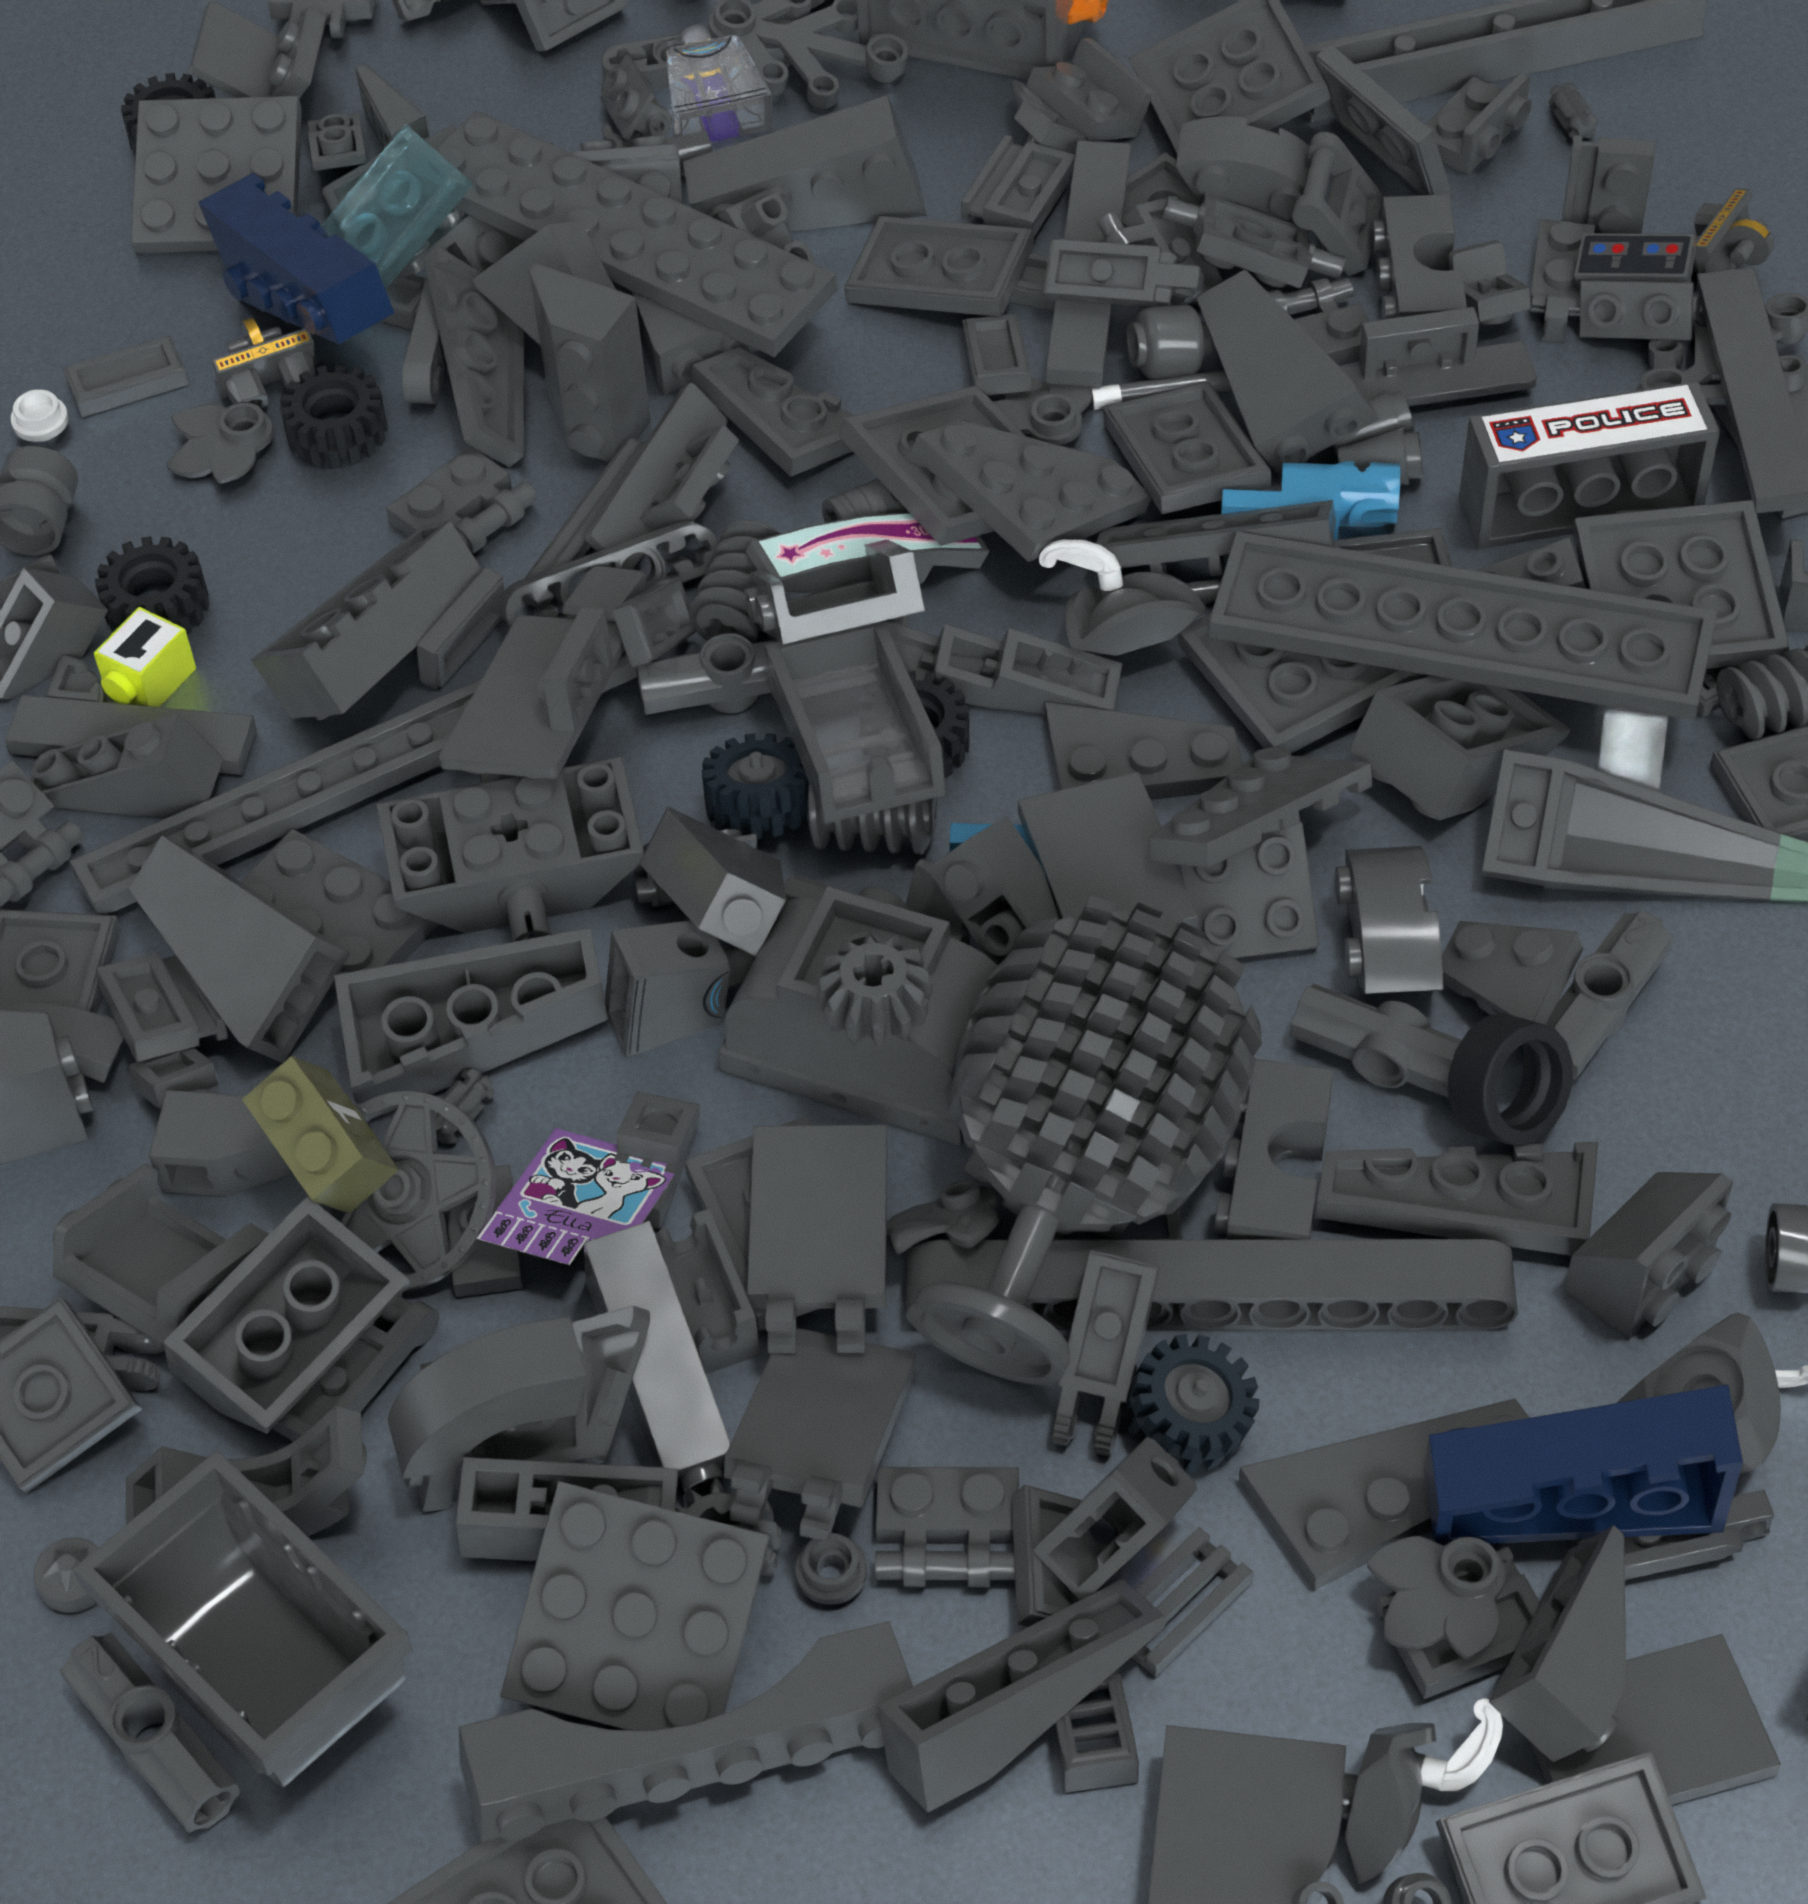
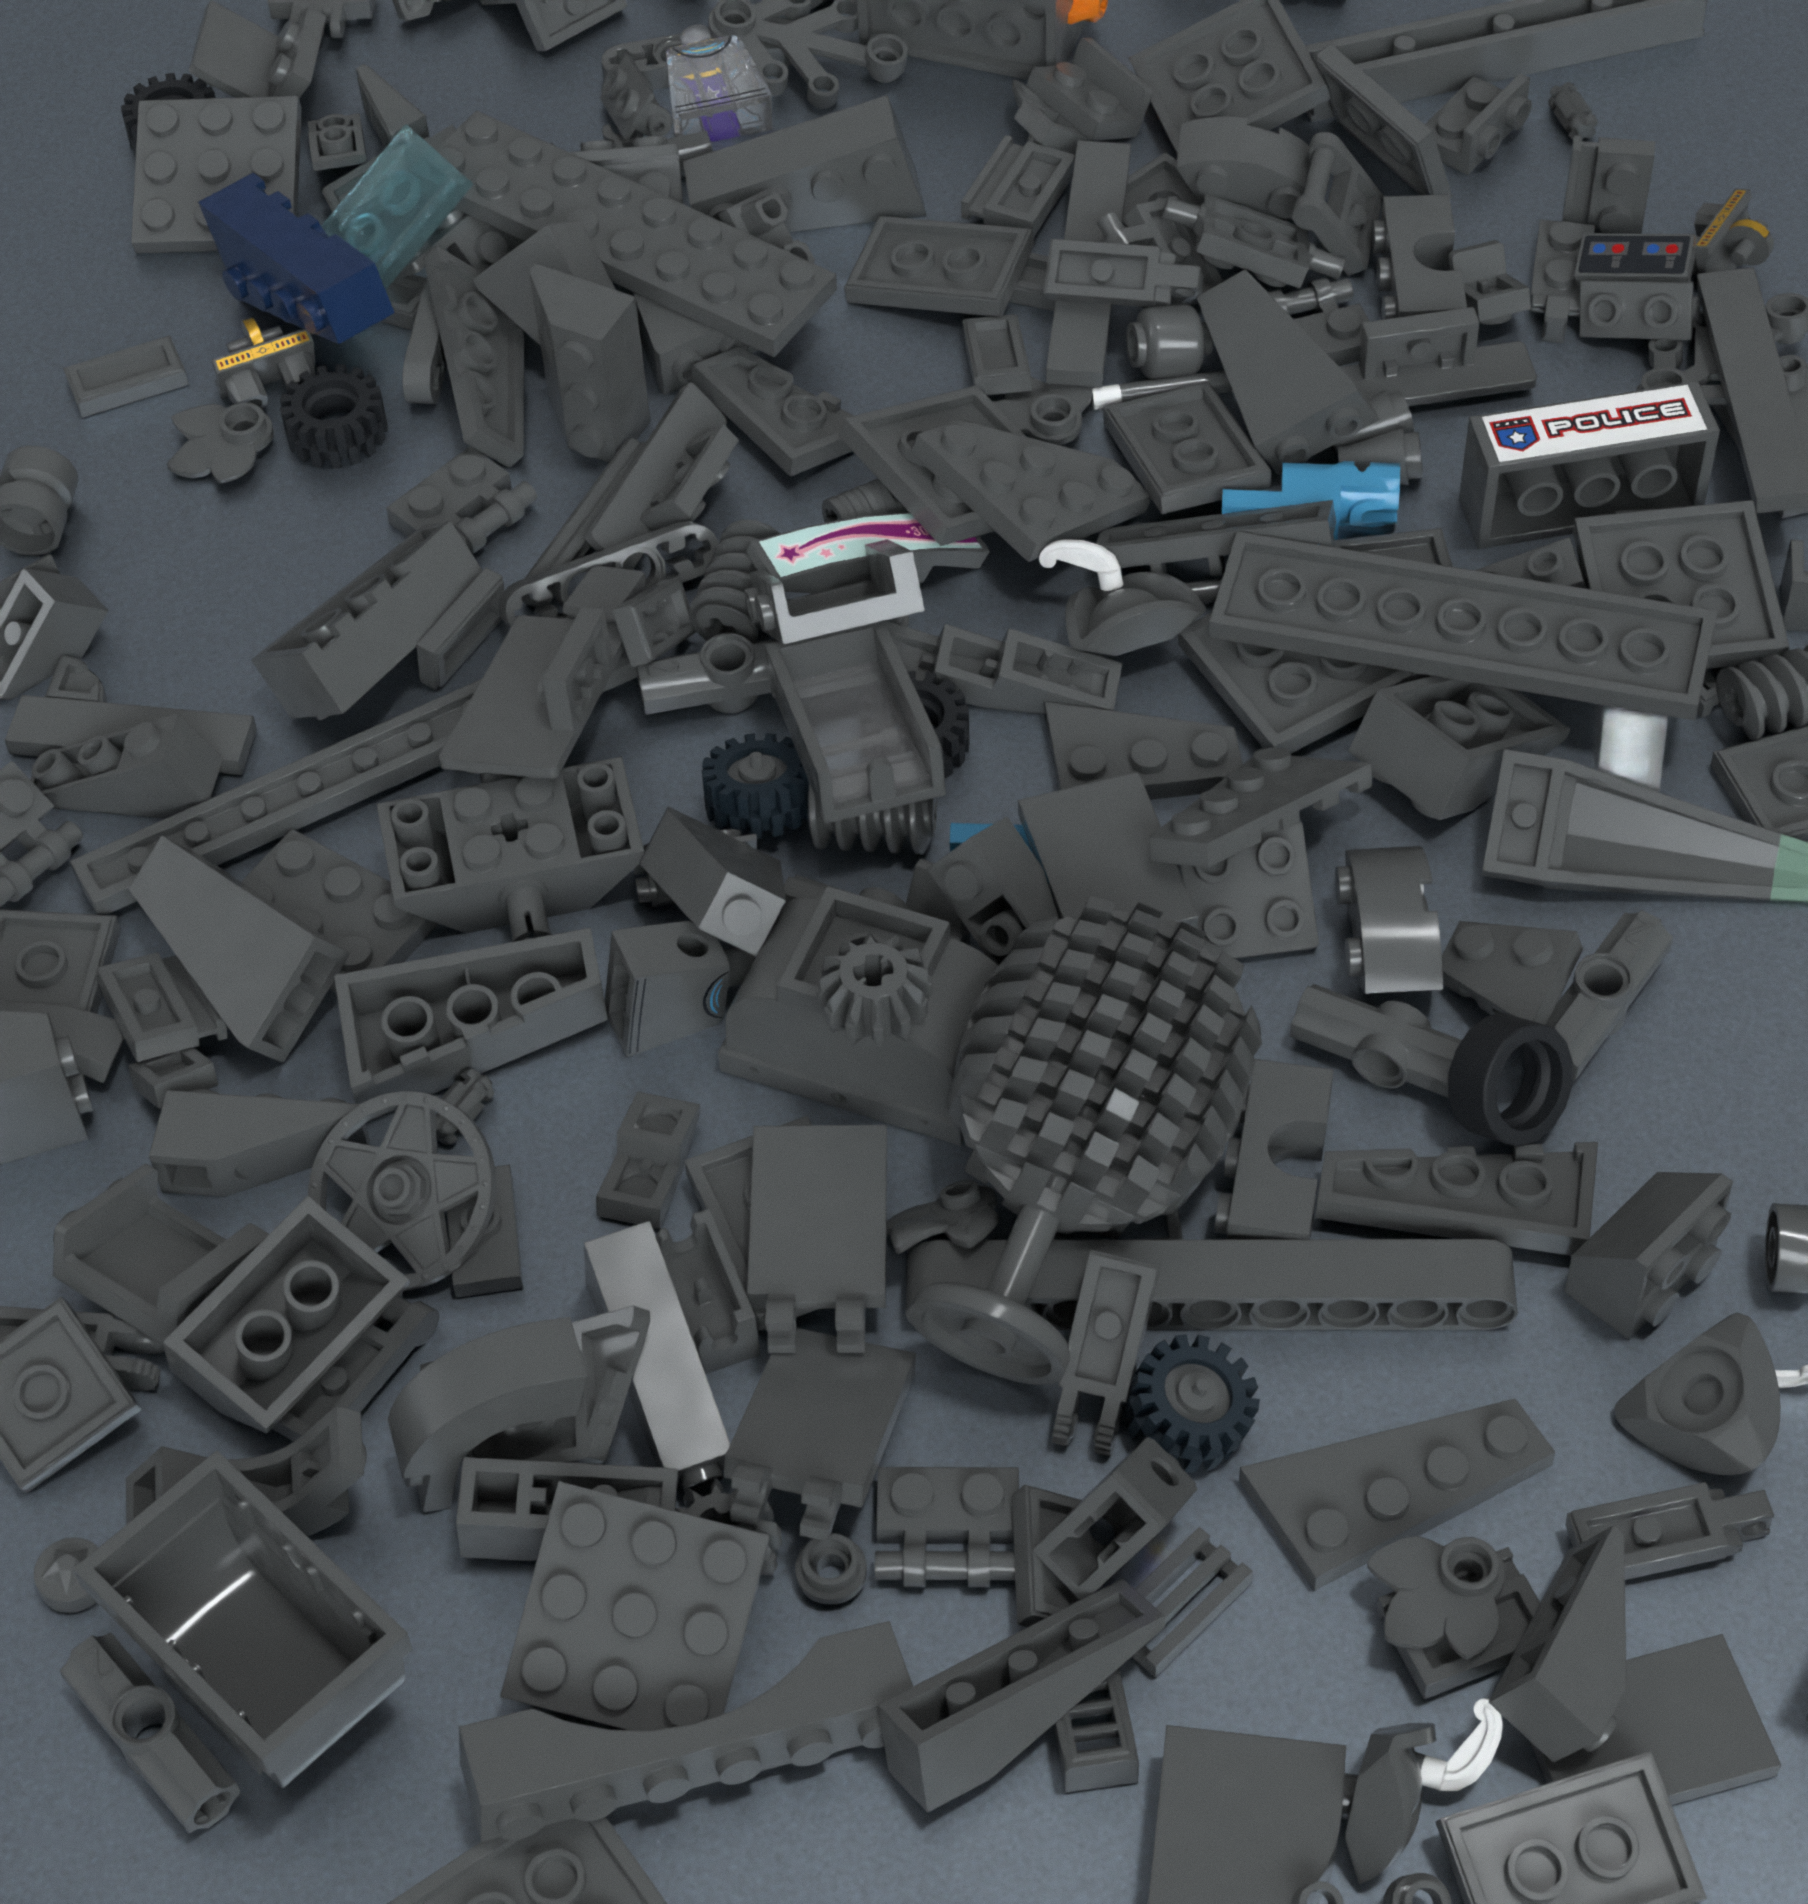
(38, 416): white plate -> none
(144, 660): neon yellow brick -> none
(150, 567): black tyre -> none
(320, 1134): olive brick -> none
(574, 1196): sticker -> none
(1574, 1473): dark blue wedge -> none

